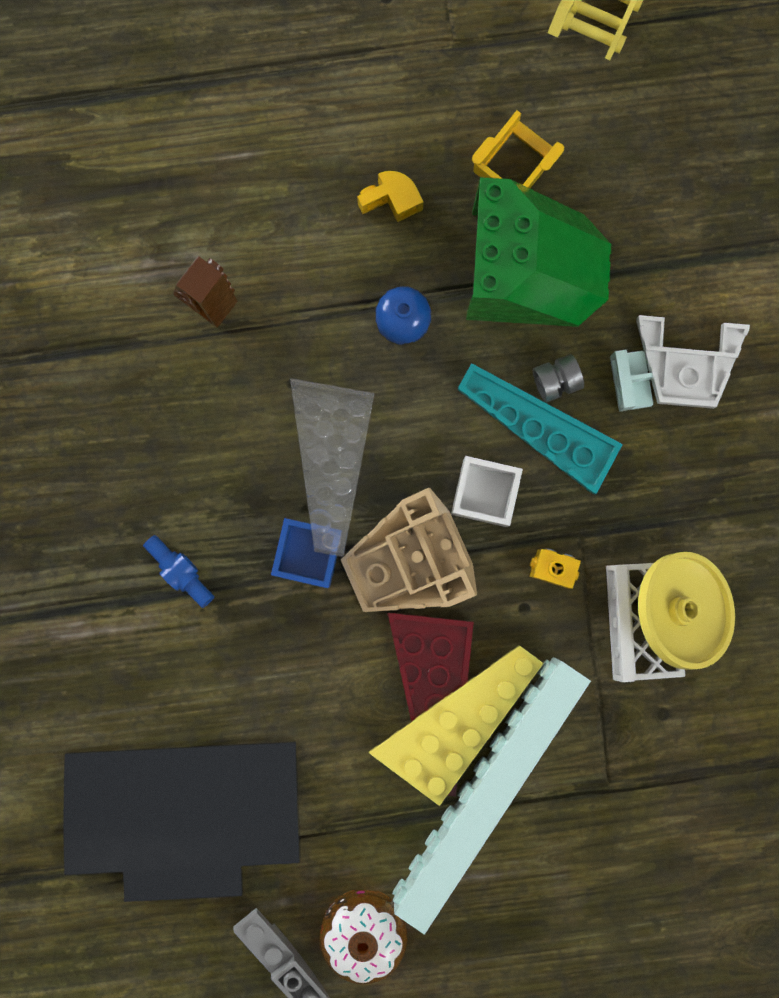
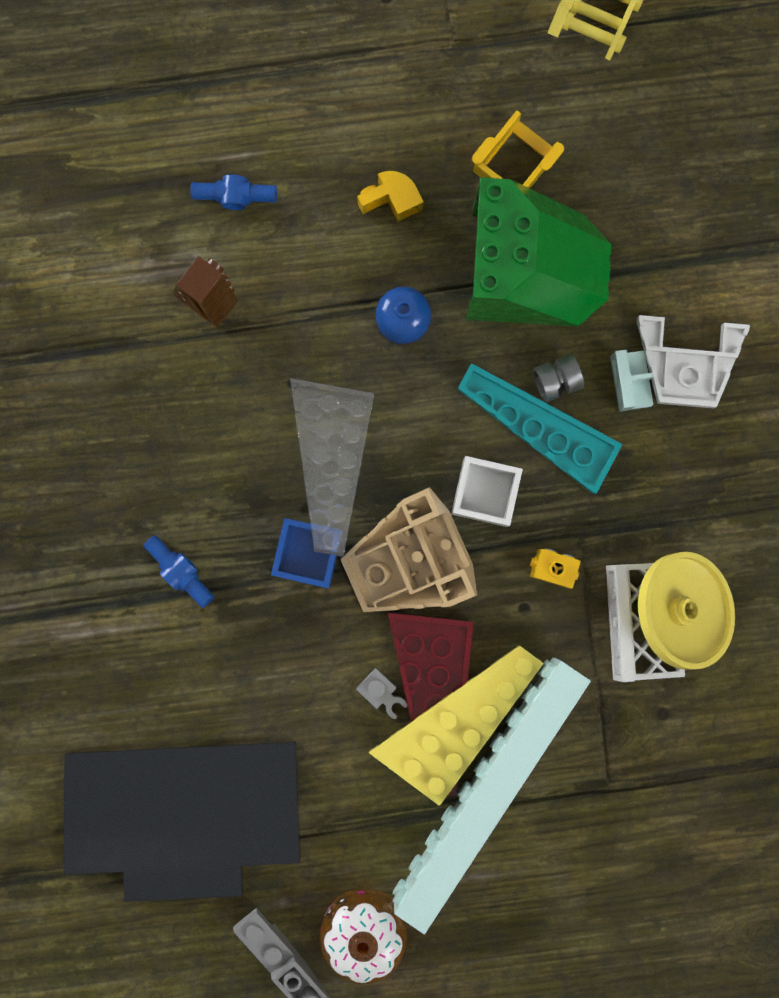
(234, 192): none -> blue pin
(379, 690): none -> light grey plate

